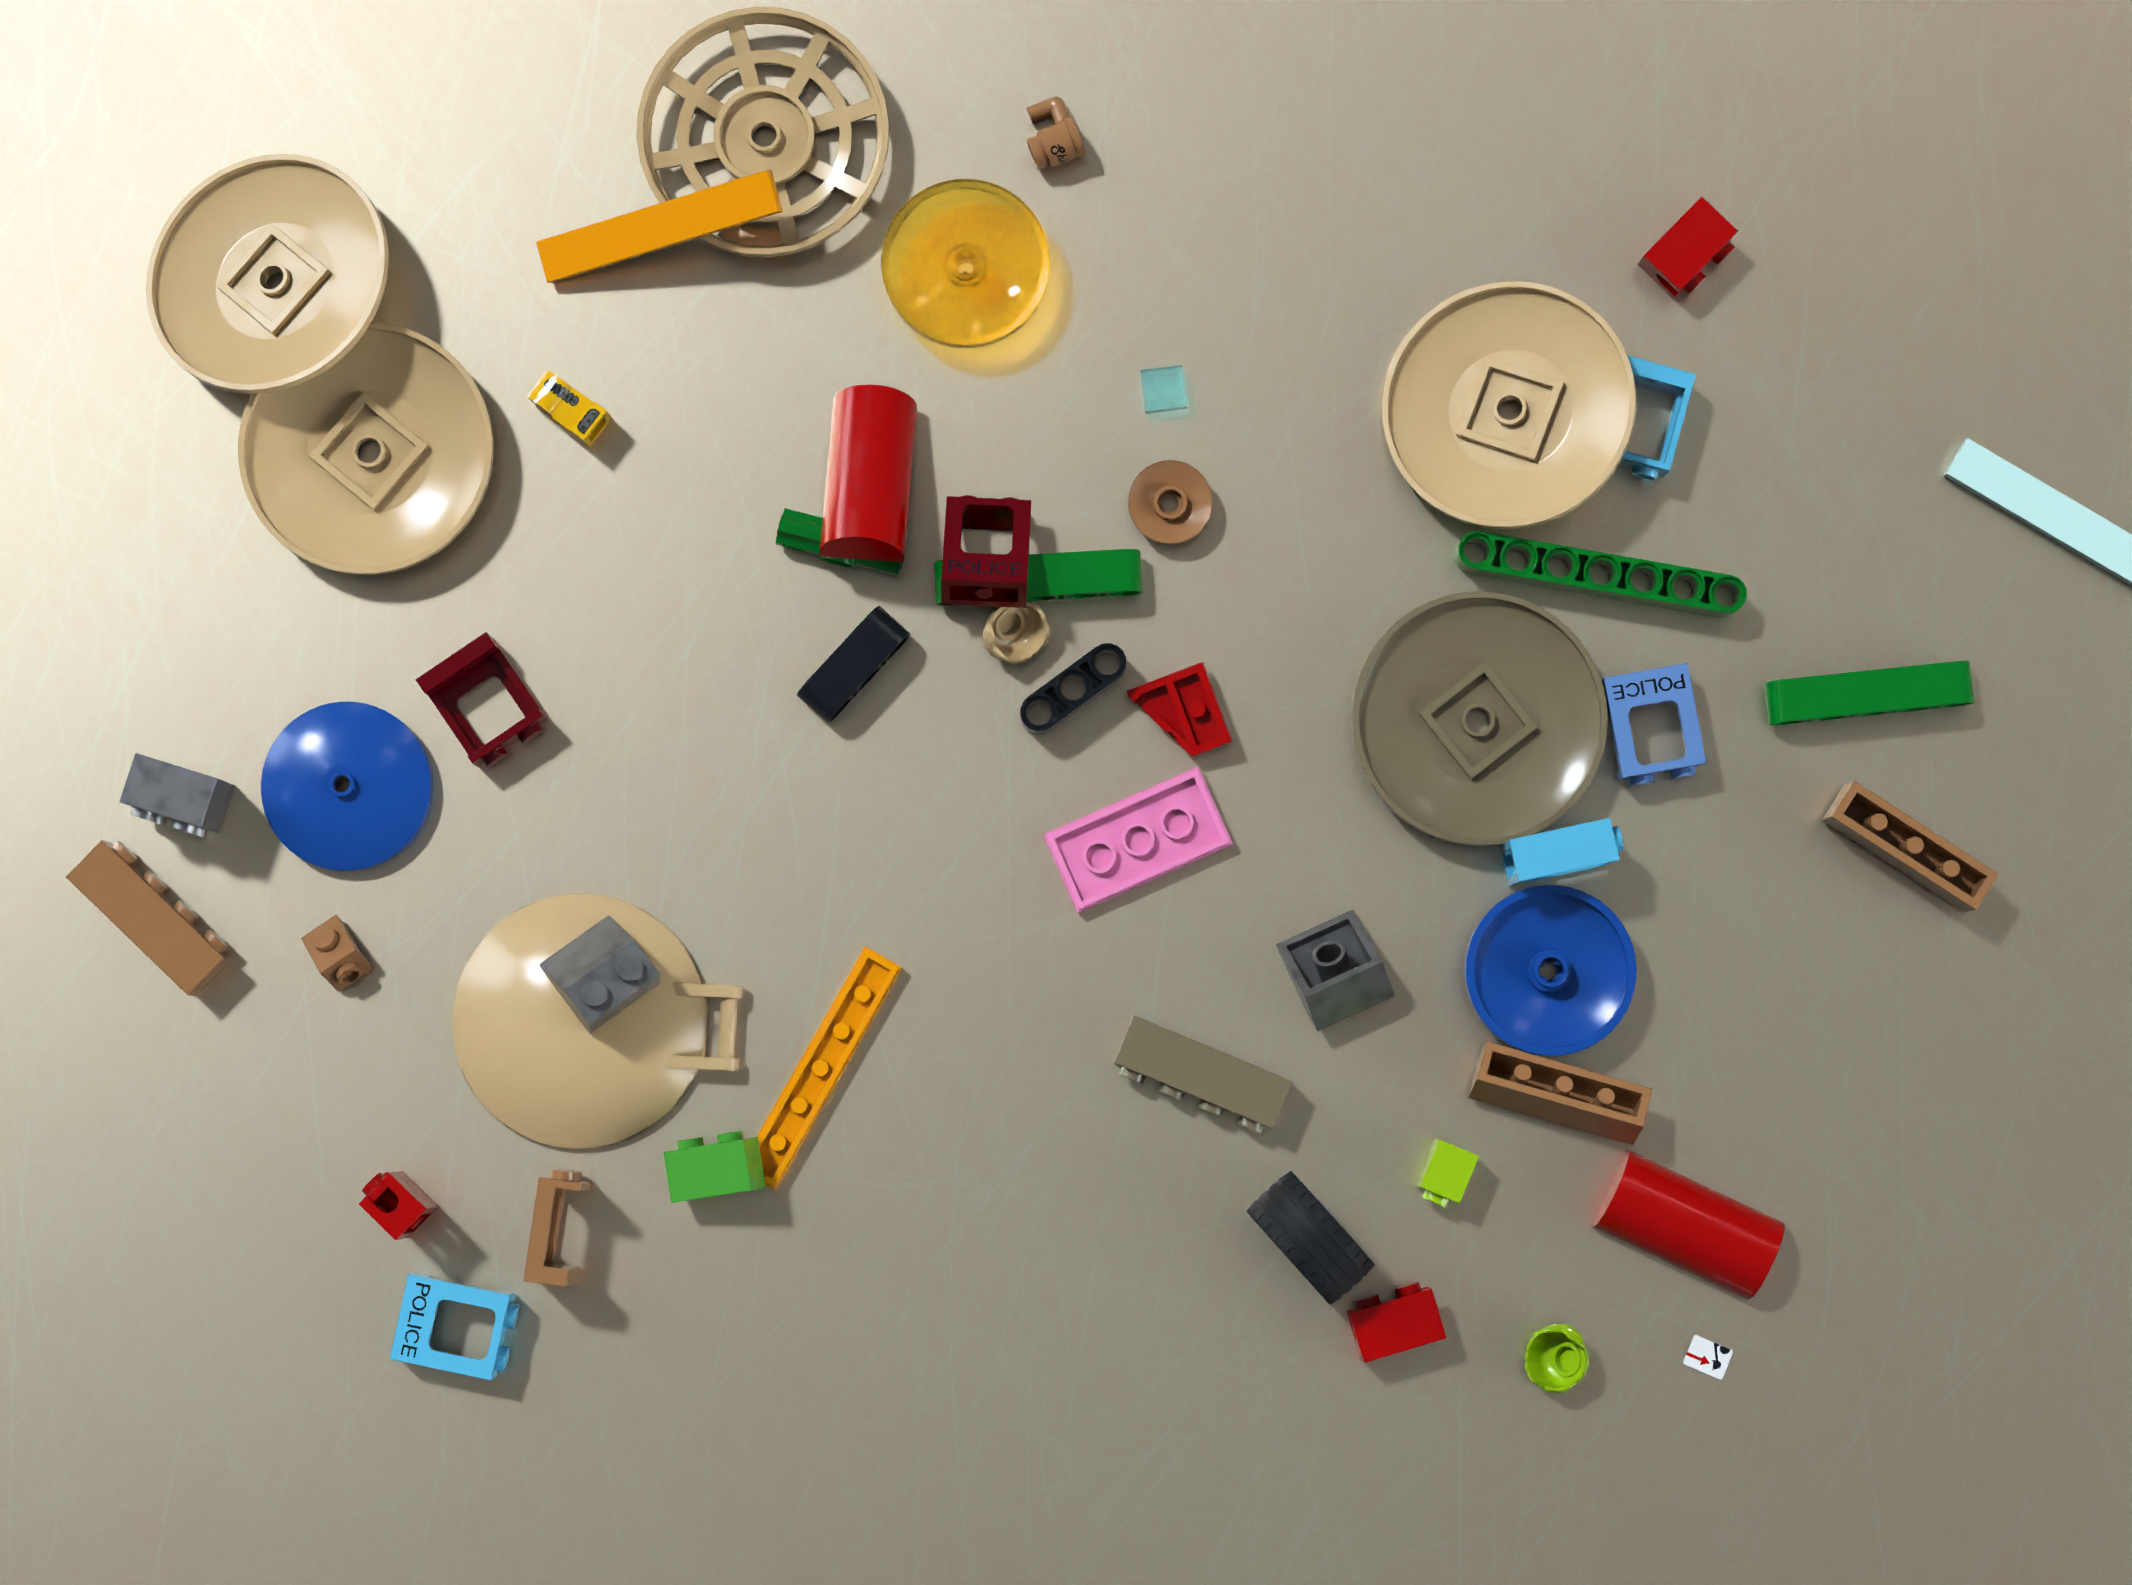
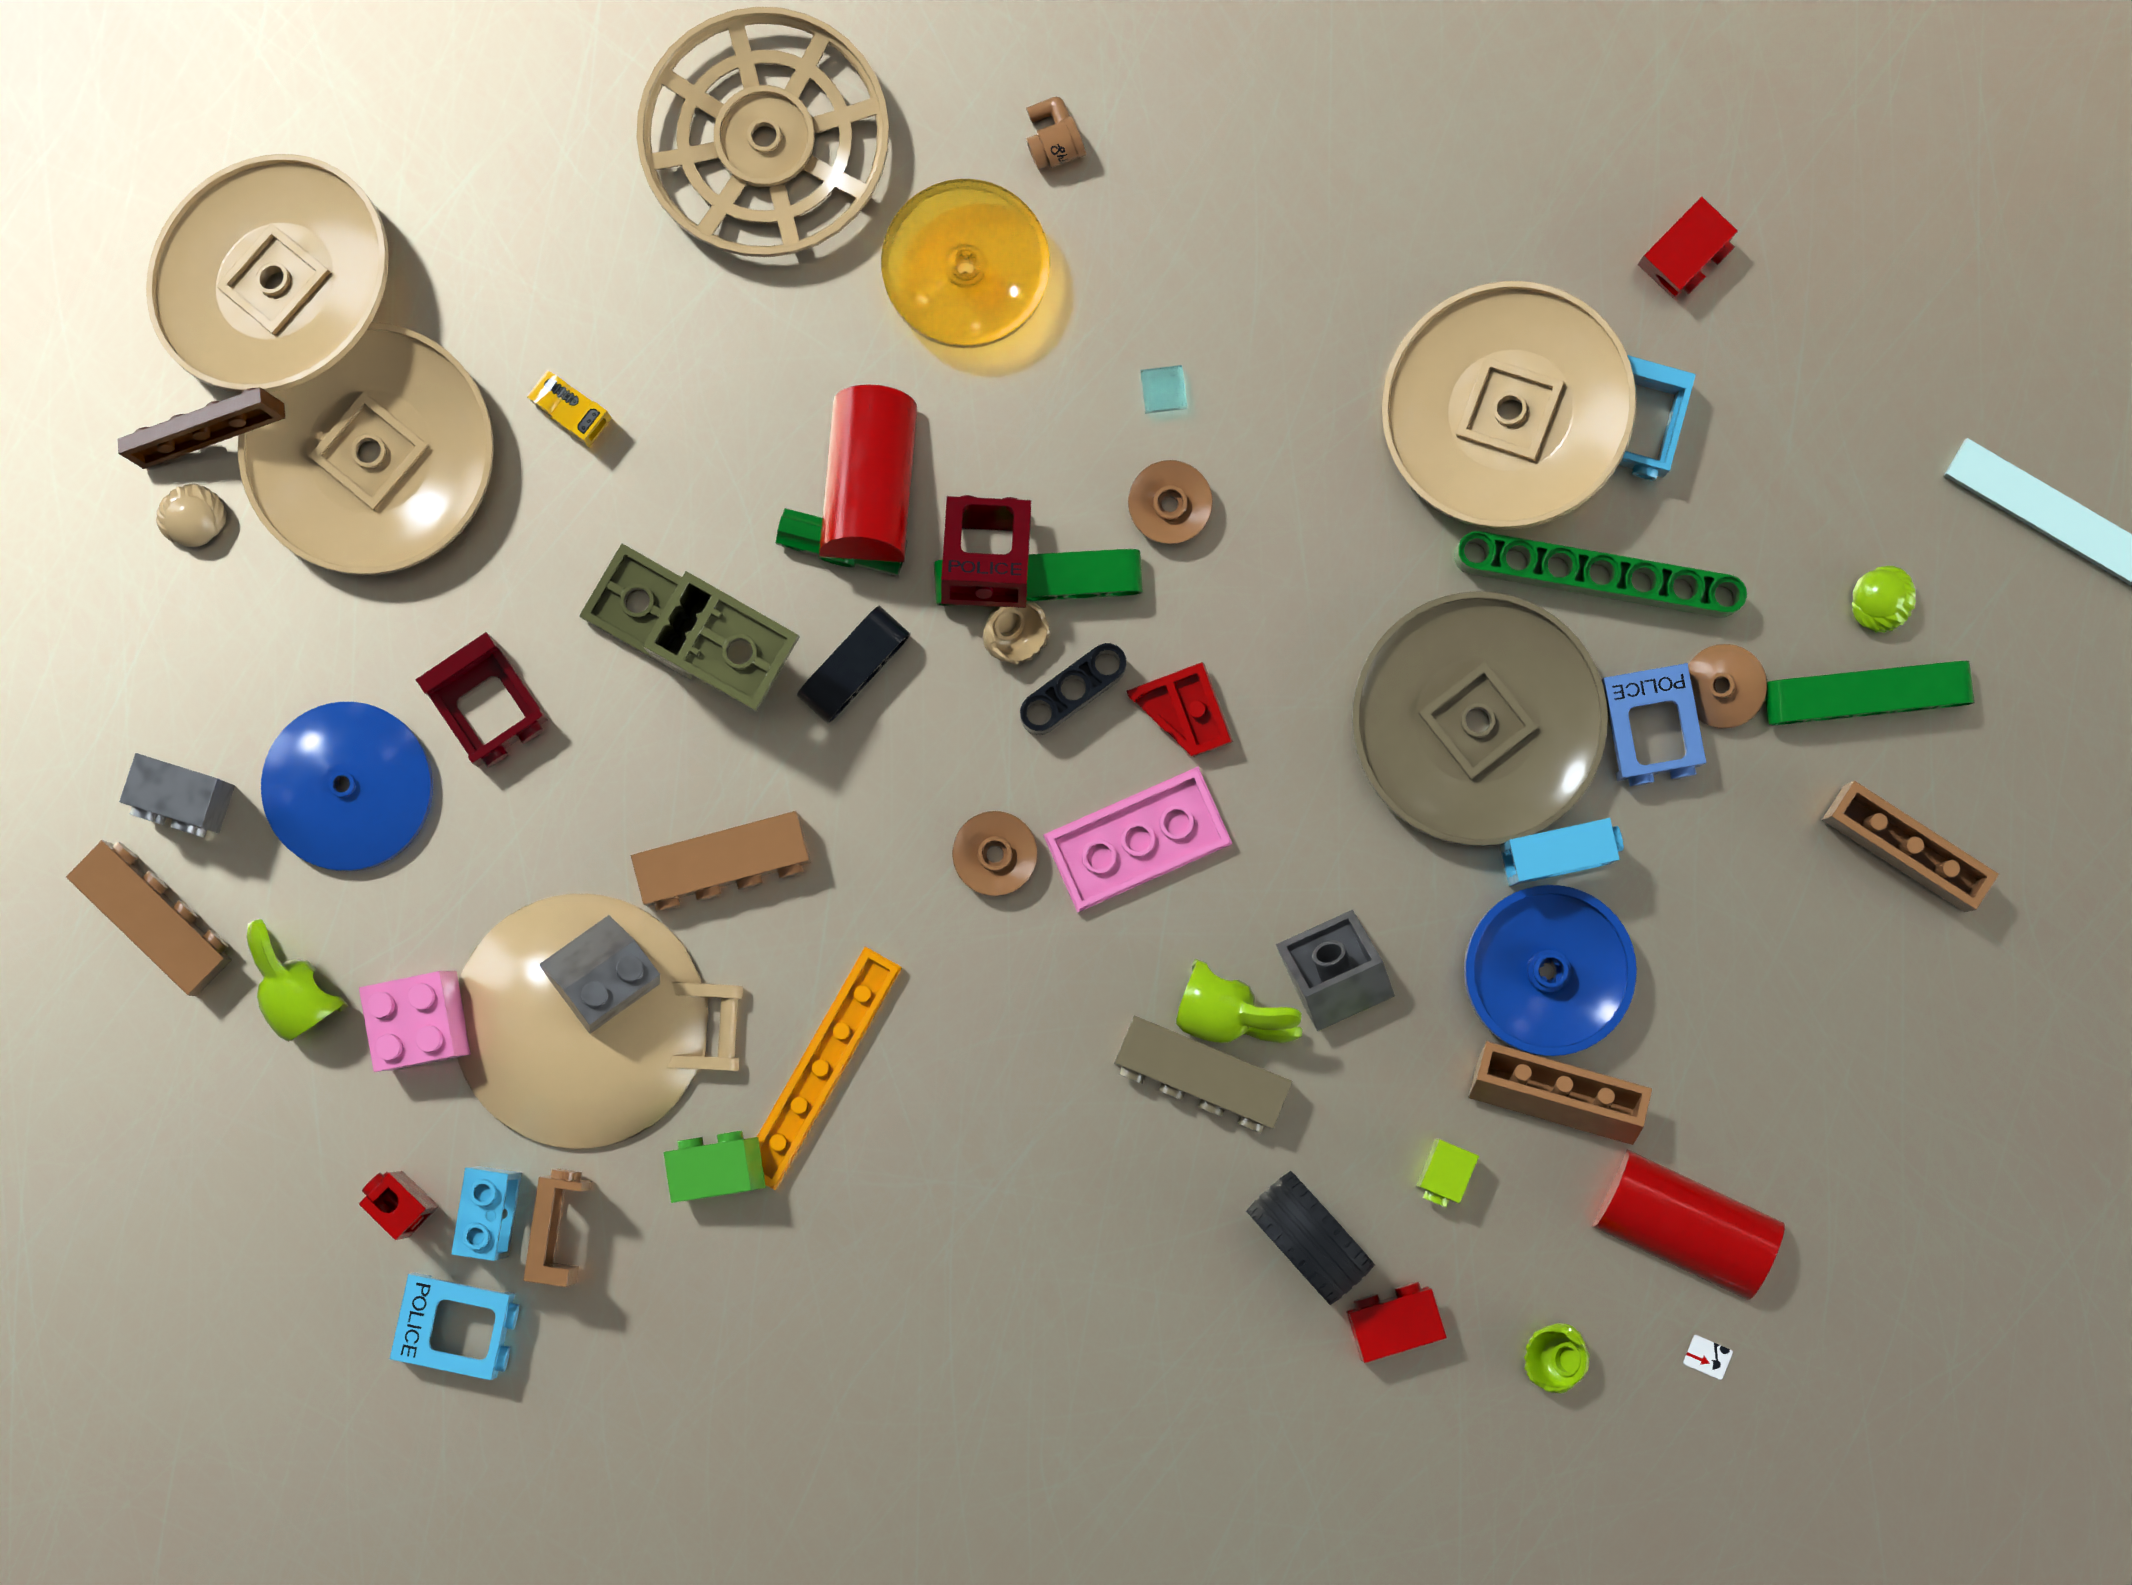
(191, 515): none -> tan hair
(201, 427): none -> reddish brown plate
(288, 990): none -> lime piece
(336, 954): medium nougat bracket -> none
(414, 1021): none -> bright pink brick
(479, 1223): none -> medium azure window
(659, 226): light orange tile -> none
(689, 626): none -> olive bracket
(721, 859): none -> medium nougat brick
(989, 831): none -> medium nougat dish
(1226, 1010): none -> lime piece
(1746, 688): none -> medium nougat dish
(1883, 599): none -> lime hair

